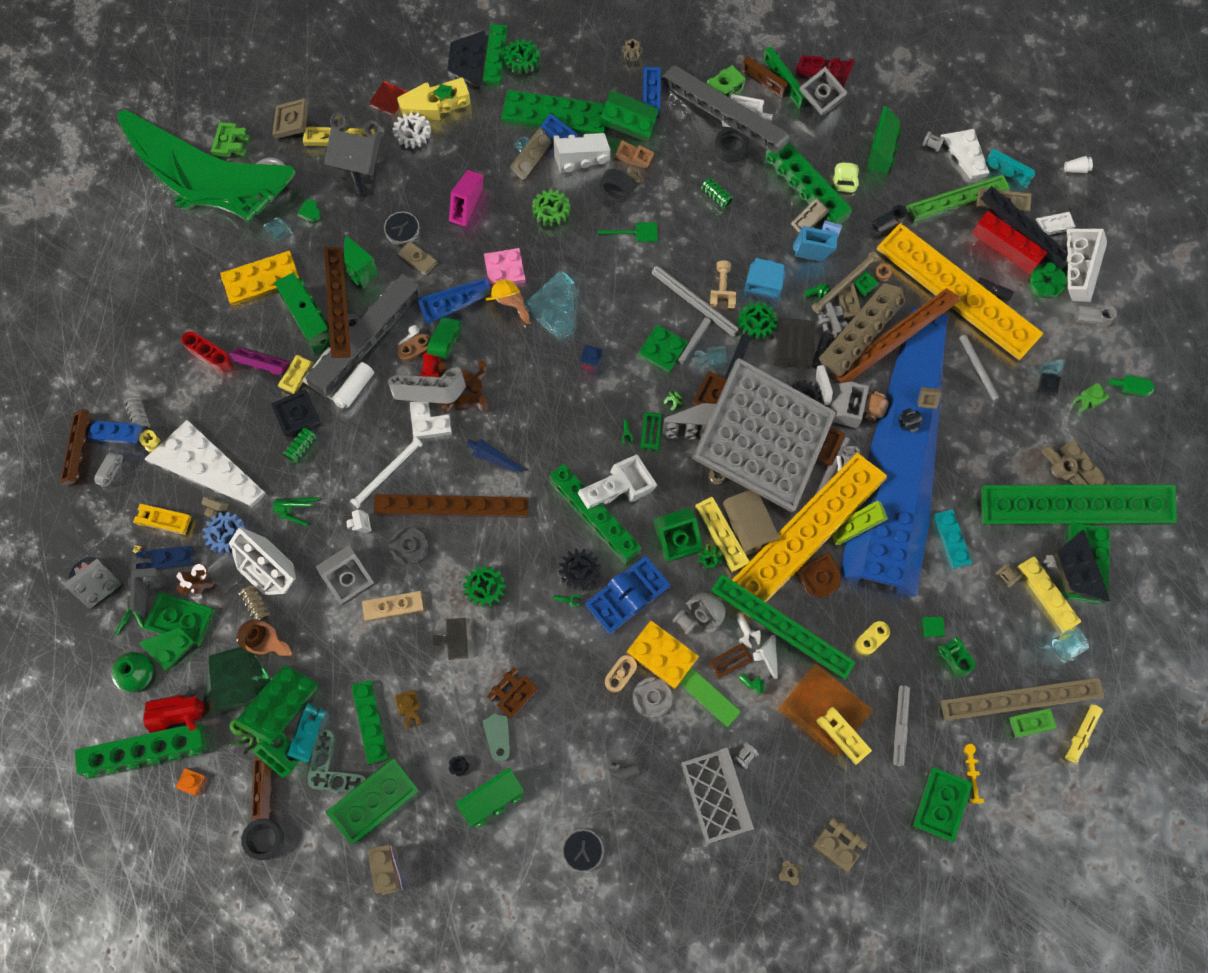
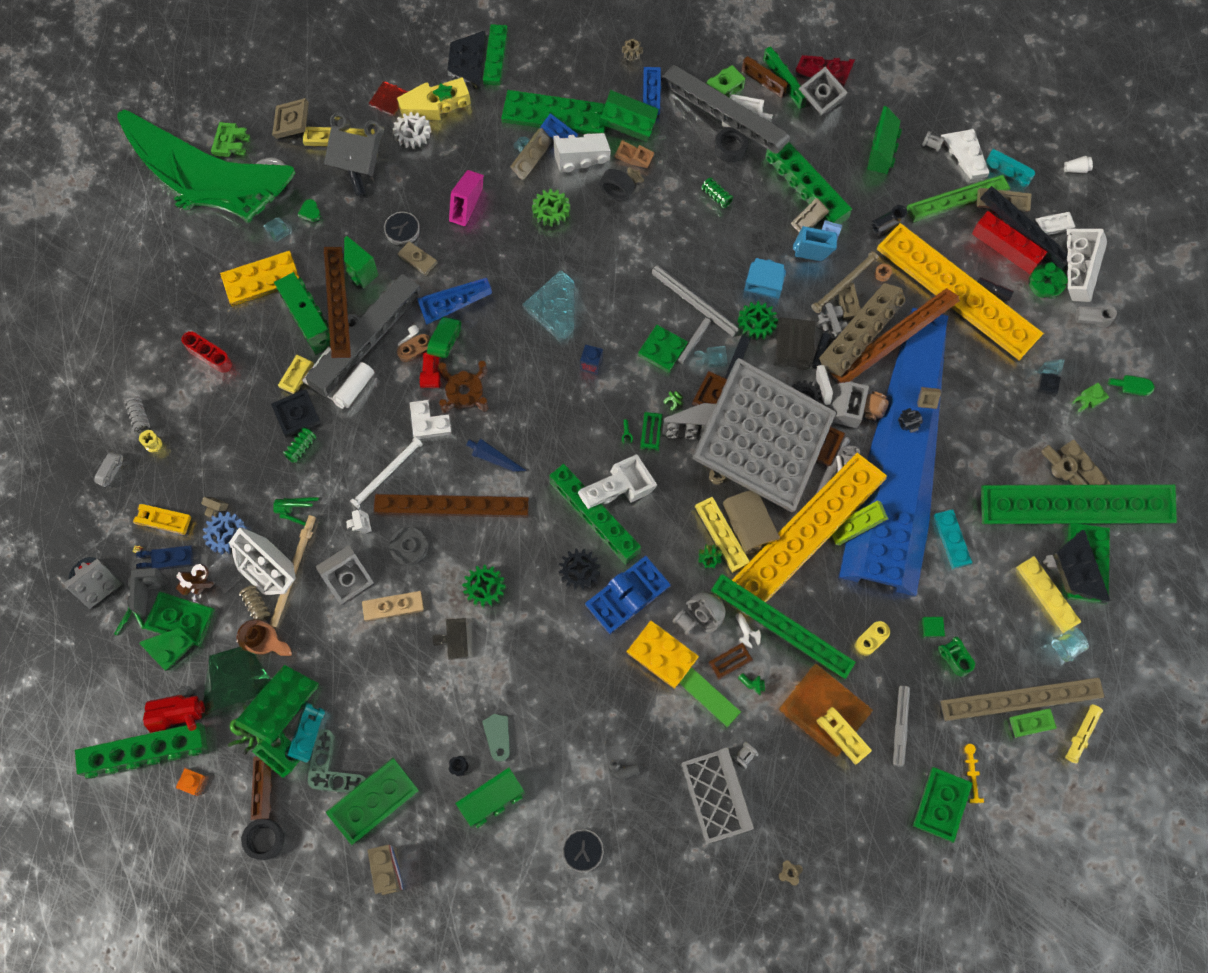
(74, 447): reddish brown plate -> none
(114, 432): blue plate -> none
(139, 675): green piece -> none
(200, 461): white wing -> none
(259, 360): magenta plate -> none
(305, 535): none -> tan bar
(369, 722): green plate -> none
(408, 705): pearl gold plate -> none
(428, 389): light grey beam -> none
(504, 265): bright pink plate -> none
(508, 294): piece -> none
(517, 696): reddish brown plate -> none
(521, 56): green gear -> none
(568, 599): green hand -> none
(620, 674): tan plate -> none
(644, 232): green piece -> none
(652, 697): light grey tile -> none
(678, 534): green slope -> none
(723, 268): tan bar -> none
(768, 654): white piece -> none
(820, 576): reddish brown tile -> none
(821, 290): green plate -> none
(835, 849): dark tan plate -> none
(846, 172): yellowish green piece -> none
(865, 284): green plate -> none
(979, 367): light grey bar -> none
(1008, 575): dark tan bush -> none

